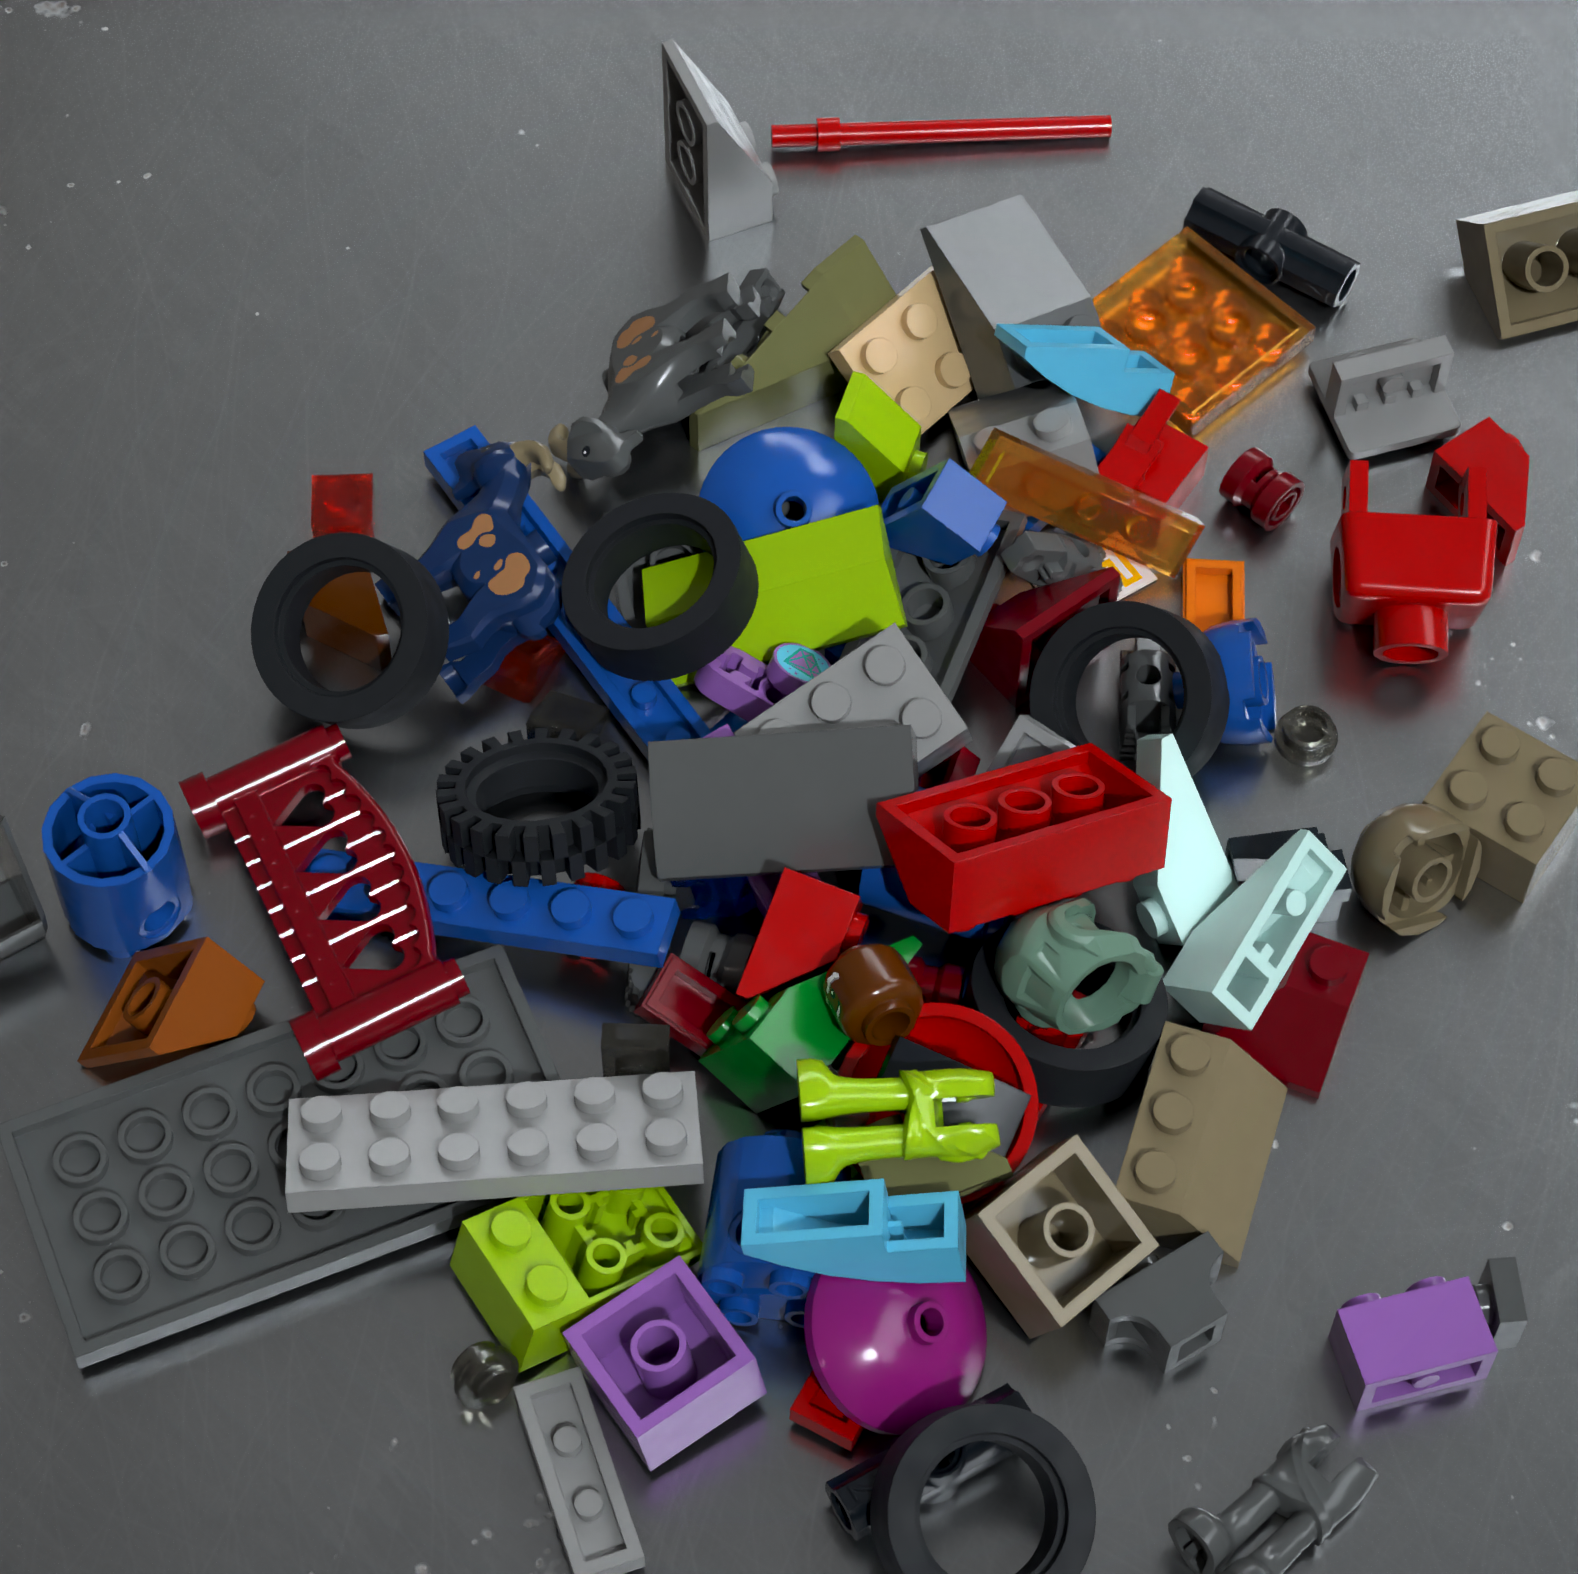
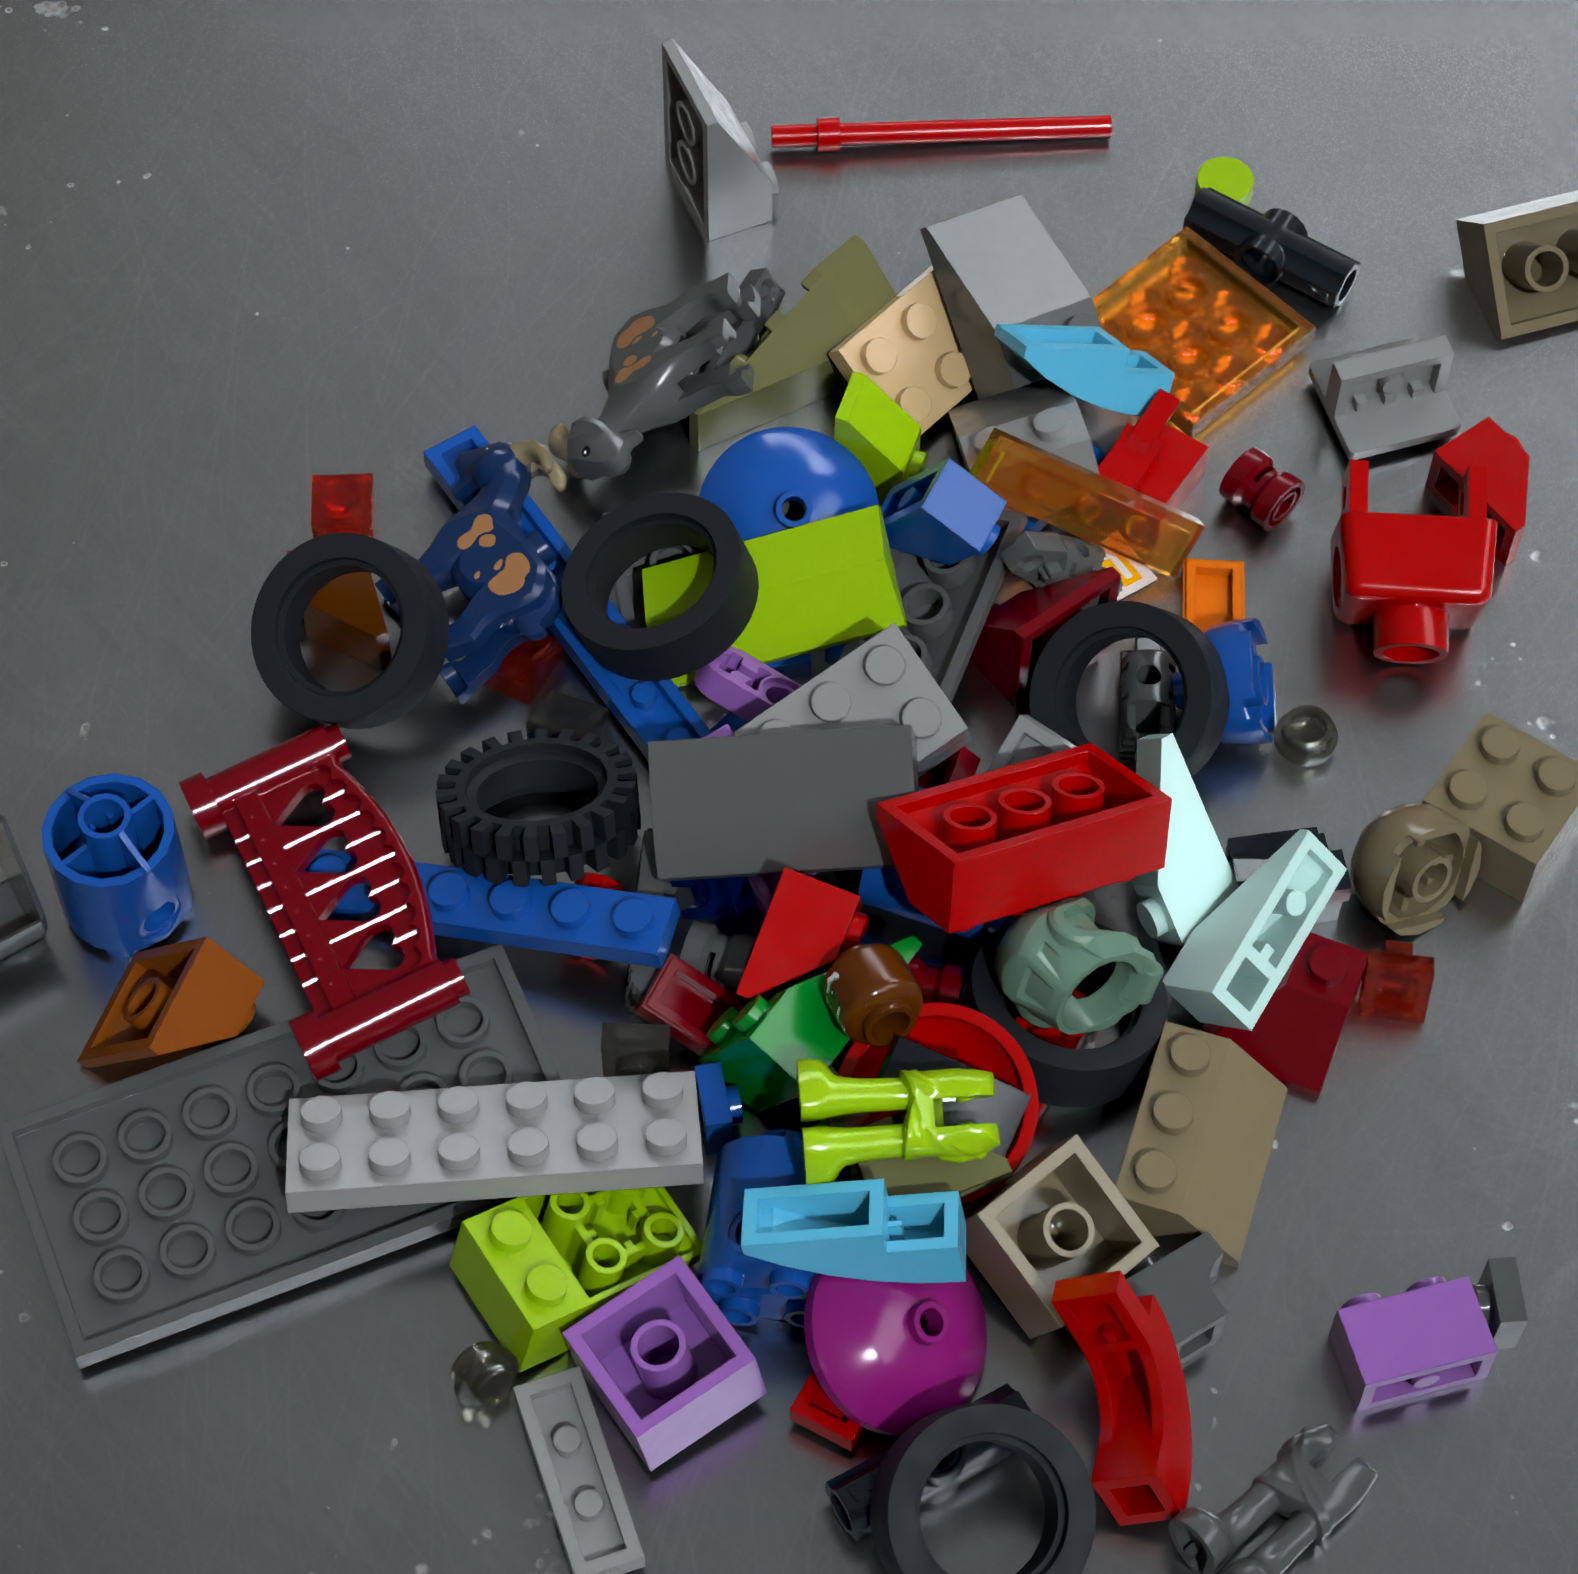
(717, 1107): none -> blue plate
(794, 666): tile -> none
(1141, 1394): none -> red arch
(1227, 177): none -> lime tile
(1396, 984): none -> clear red tile

